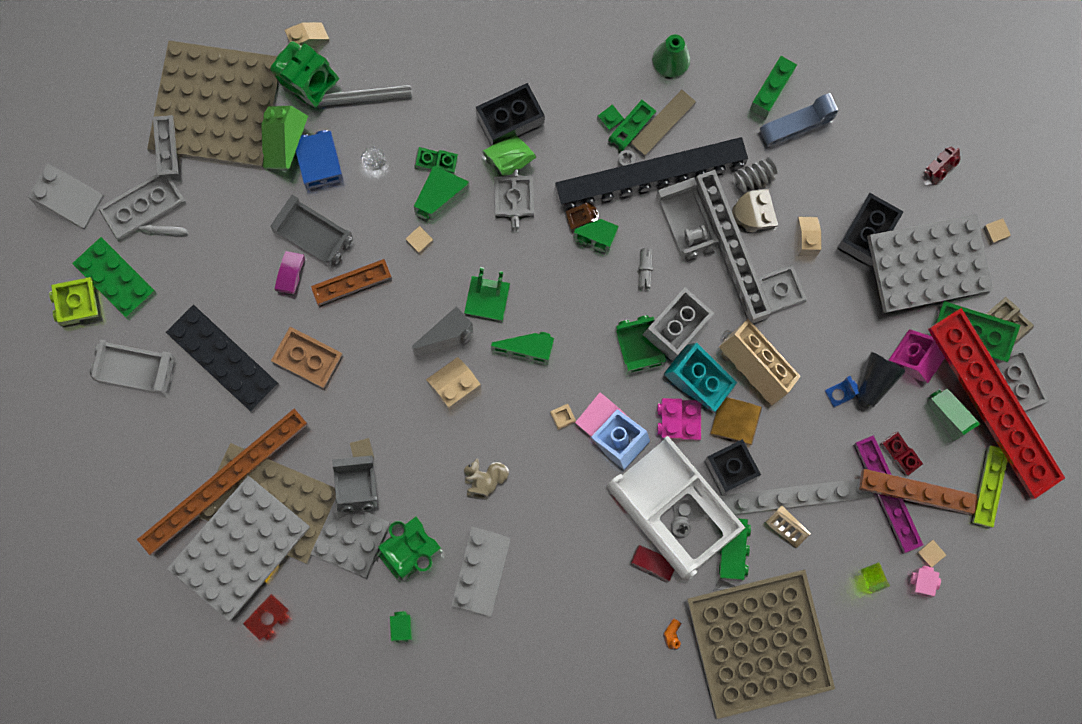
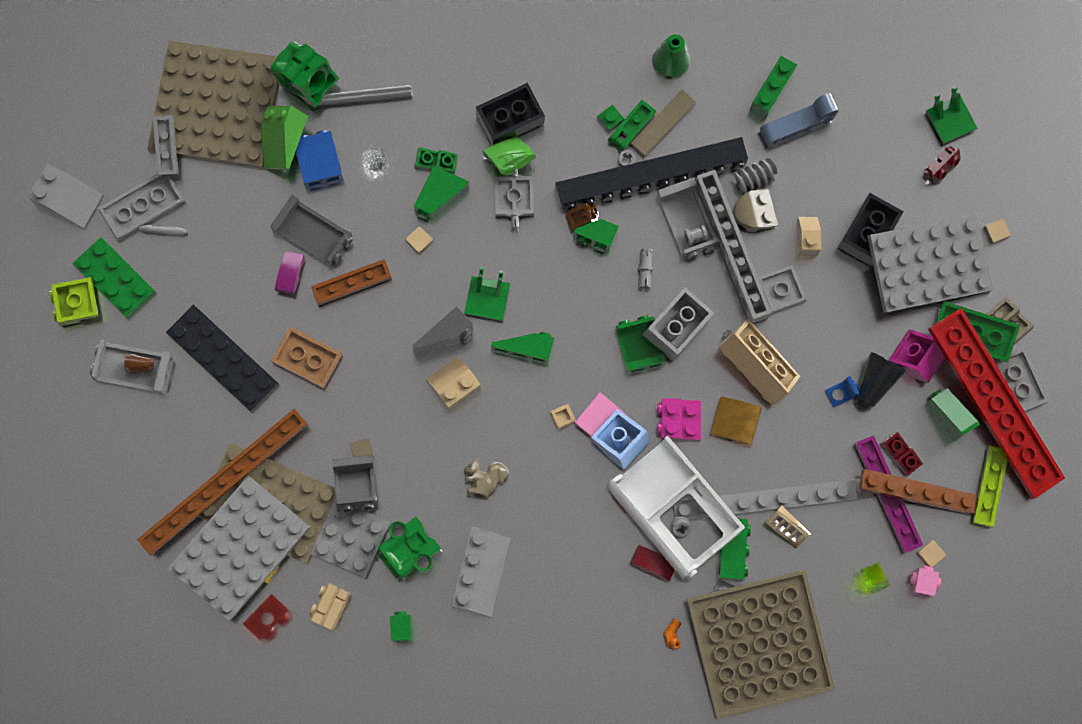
(138, 363): none -> reddish brown cone
(308, 33): tan slope -> none
(330, 606): none -> tan brick
(700, 376): teal slope -> none
(732, 467): black brick -> none
(951, 117): none -> green plate

